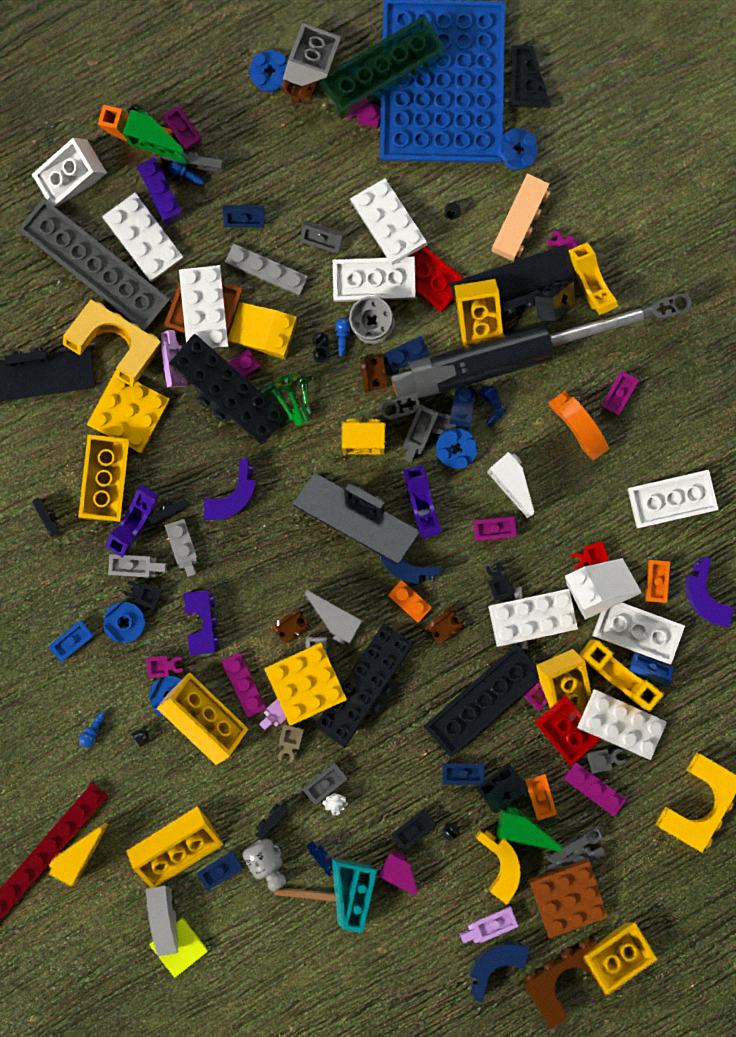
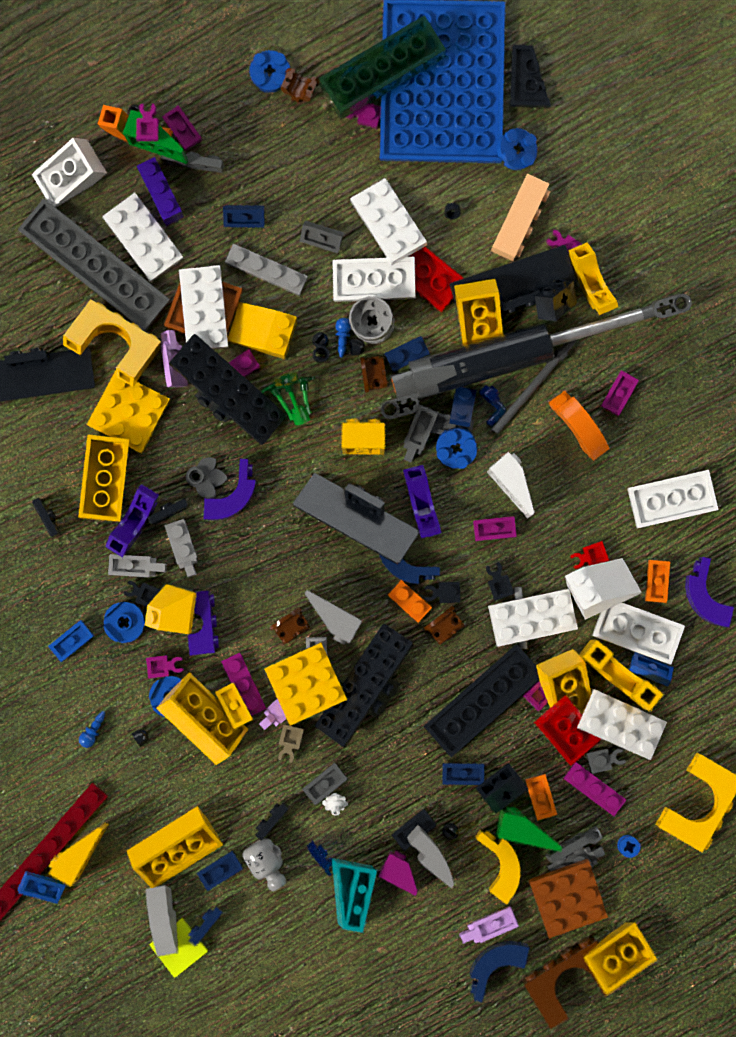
(41, 887): none -> blue plate
(147, 126): none -> magenta plate
(172, 610): none -> yellow slope
(177, 168): blue bar -> none
(209, 477): none -> dark grey plate
(209, 918): none -> dark blue plate
(234, 705): none -> yellow plate
(308, 894): medium nougat bar -> none
(311, 55): light grey slope -> none
(356, 347): none -> black hinge
(430, 855): none -> light grey slope
(448, 592): none -> black plate
(560, 354): none -> dark grey bar
(626, 842): none -> blue wheel

